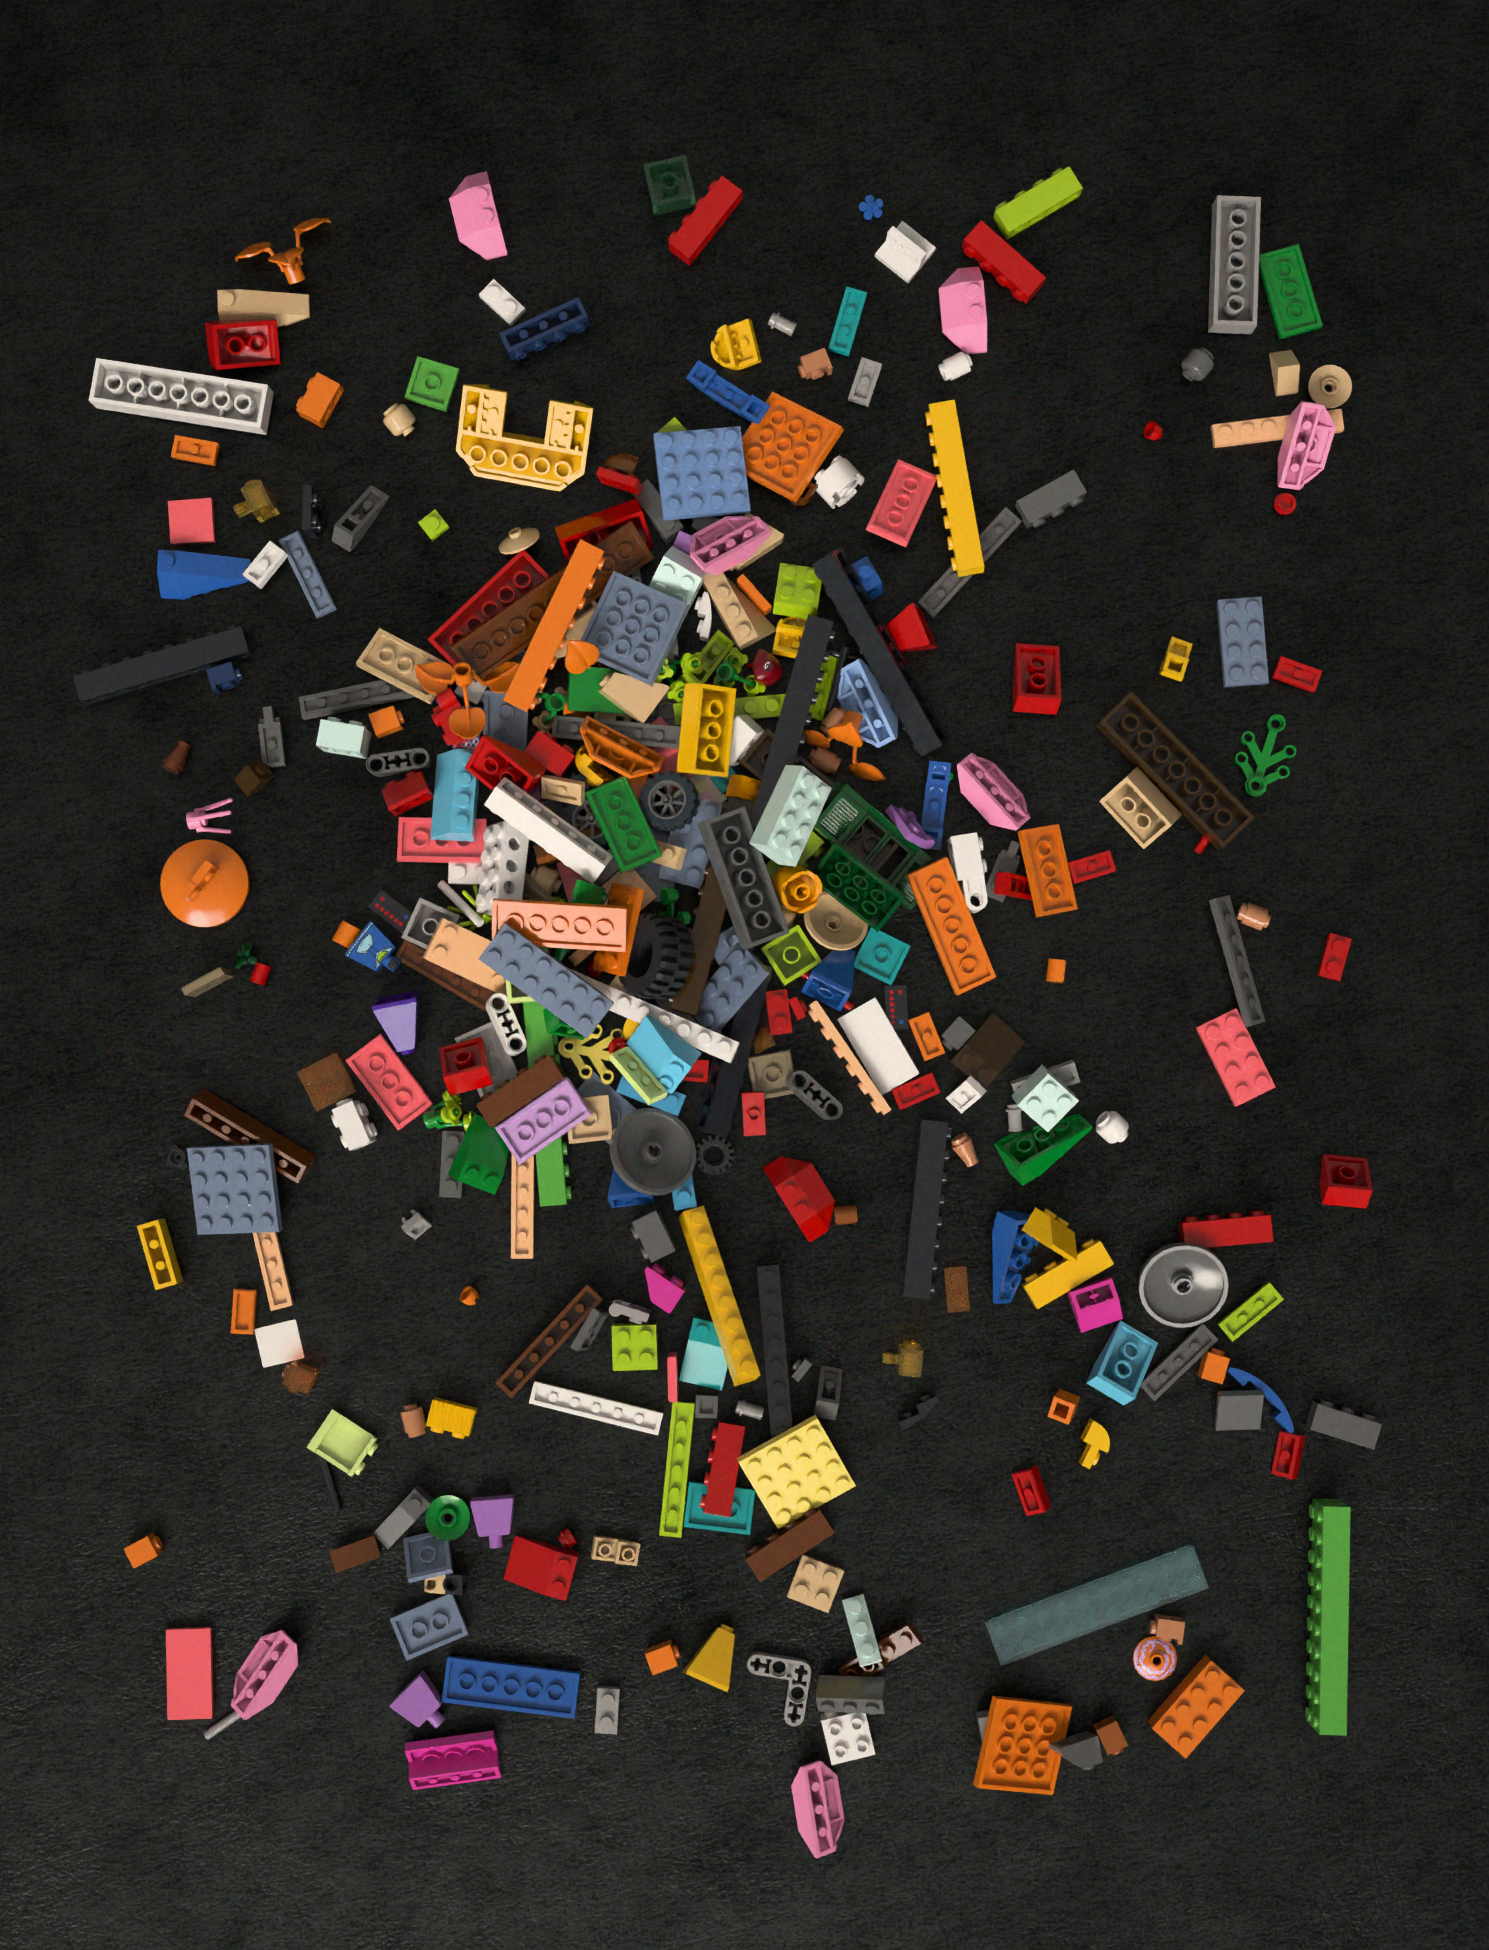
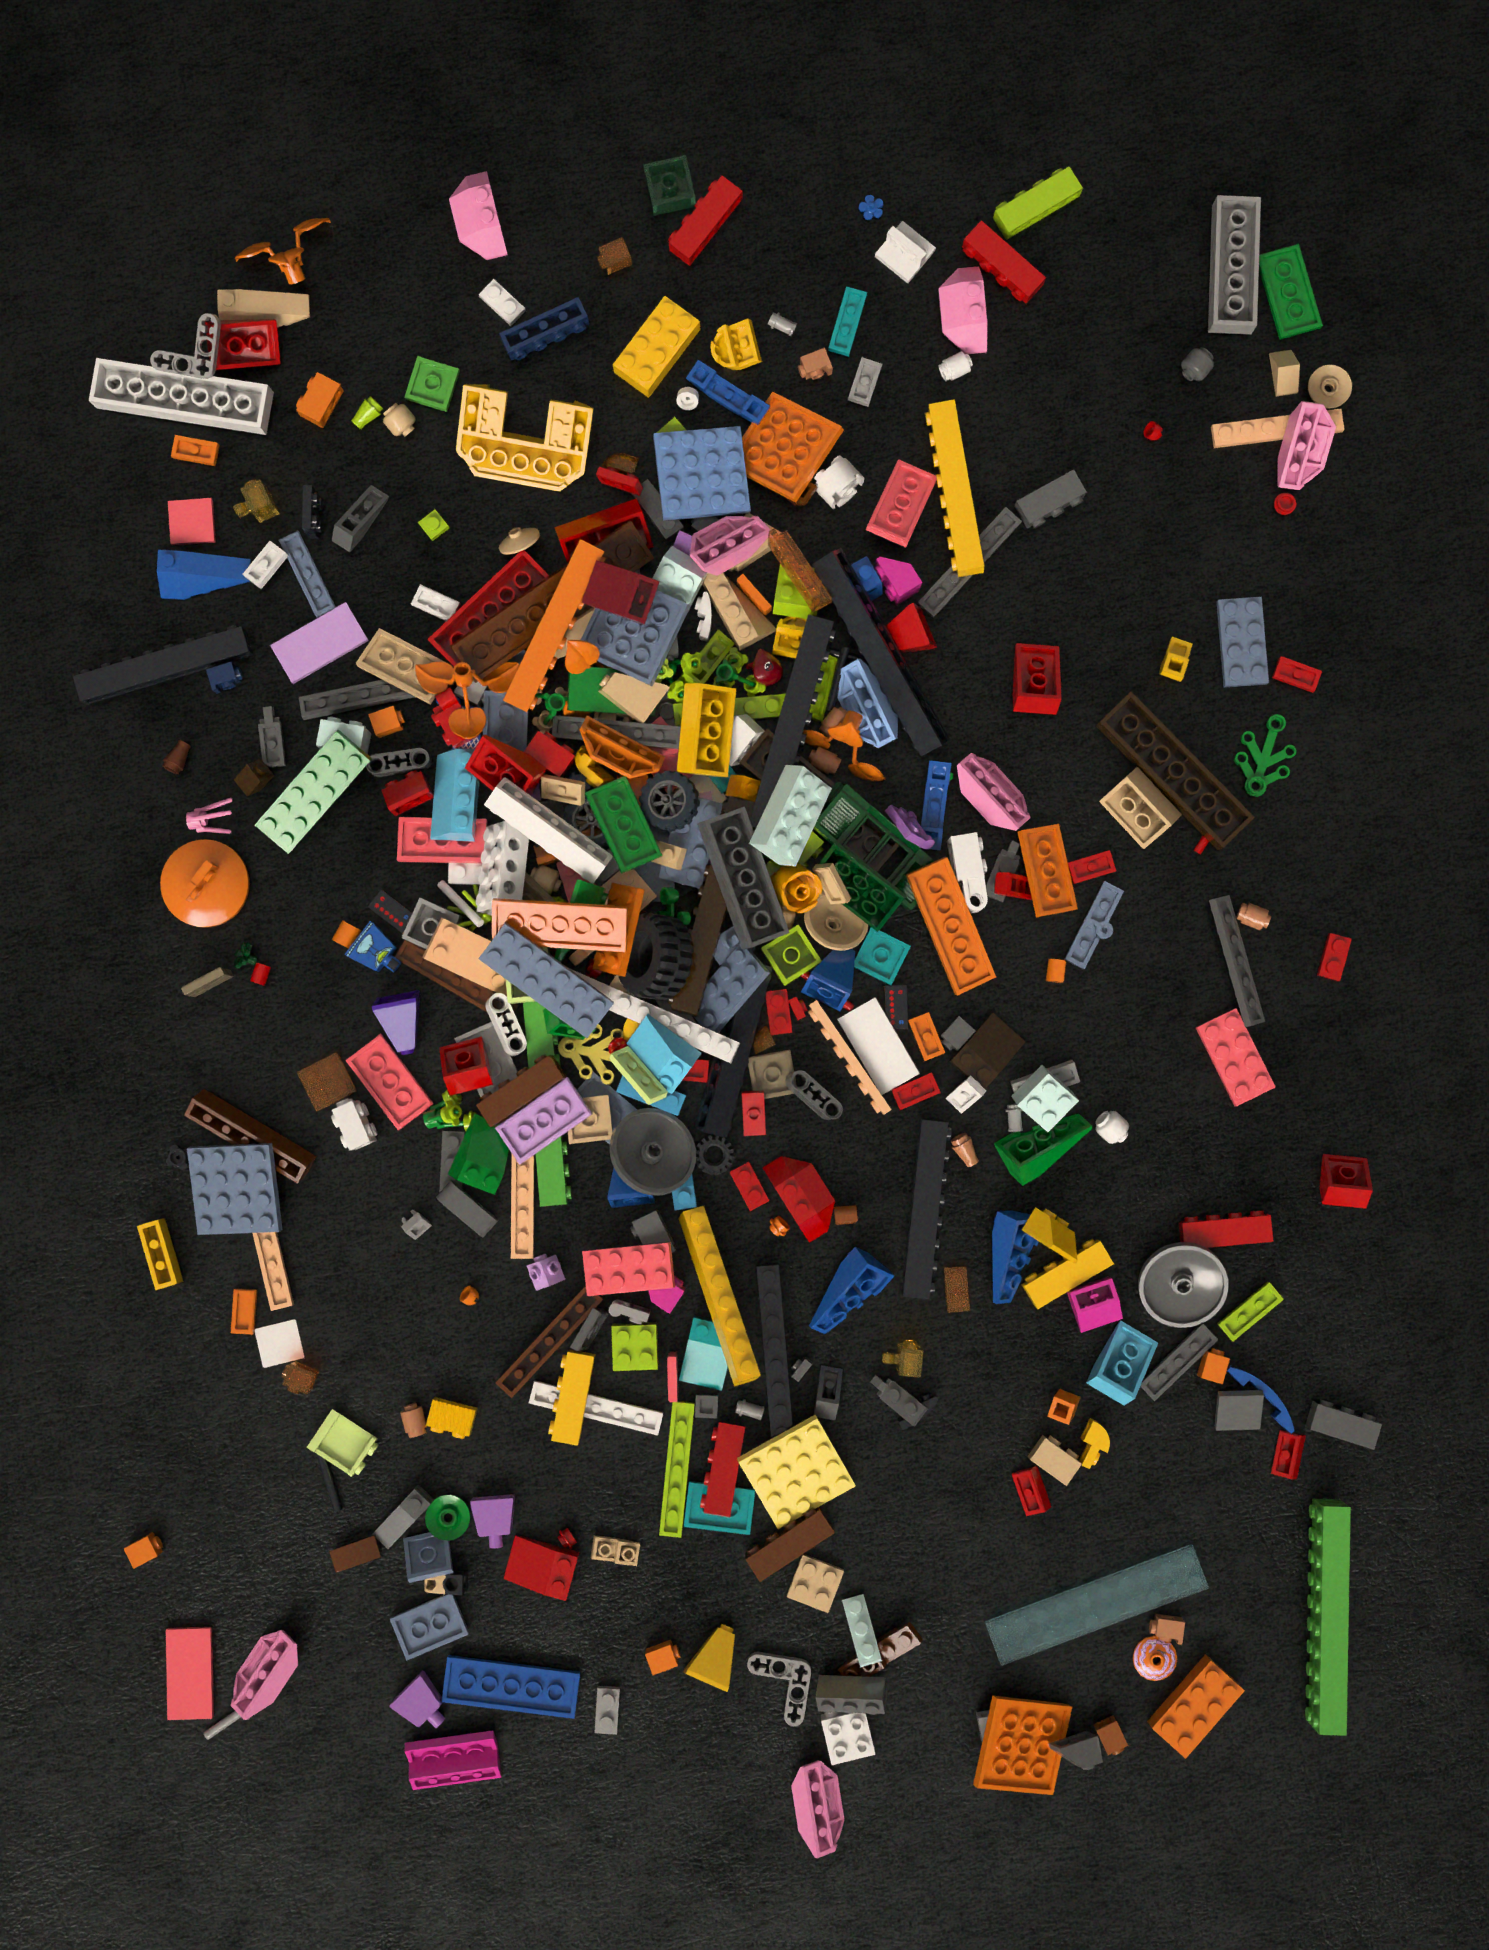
(194, 362): none -> light grey beam
(313, 791): none -> plate
(319, 643): none -> lavender tile
(367, 412): none -> lime cone
(435, 603): none -> white plate
(467, 1208): none -> dark grey beam
(545, 1271): none -> lavender brick
(572, 1398): none -> yellow brick
(614, 256): none -> clear orange brick
(620, 592): none -> dark red slope
(628, 1269): none -> coral plate
(656, 346): none -> yellow brick
(687, 398): none -> white tile
(749, 1186): none -> red plate
(779, 1226): none -> orange plate
(799, 570): none -> clear orange fence
(831, 883): none -> tan tile
(853, 1282): none -> blue wedge
(898, 578): none -> dark pink slope
(899, 1400): none -> dark grey hinge
(1054, 1459): none -> tan brick
(1095, 925): none -> sand blue hinge

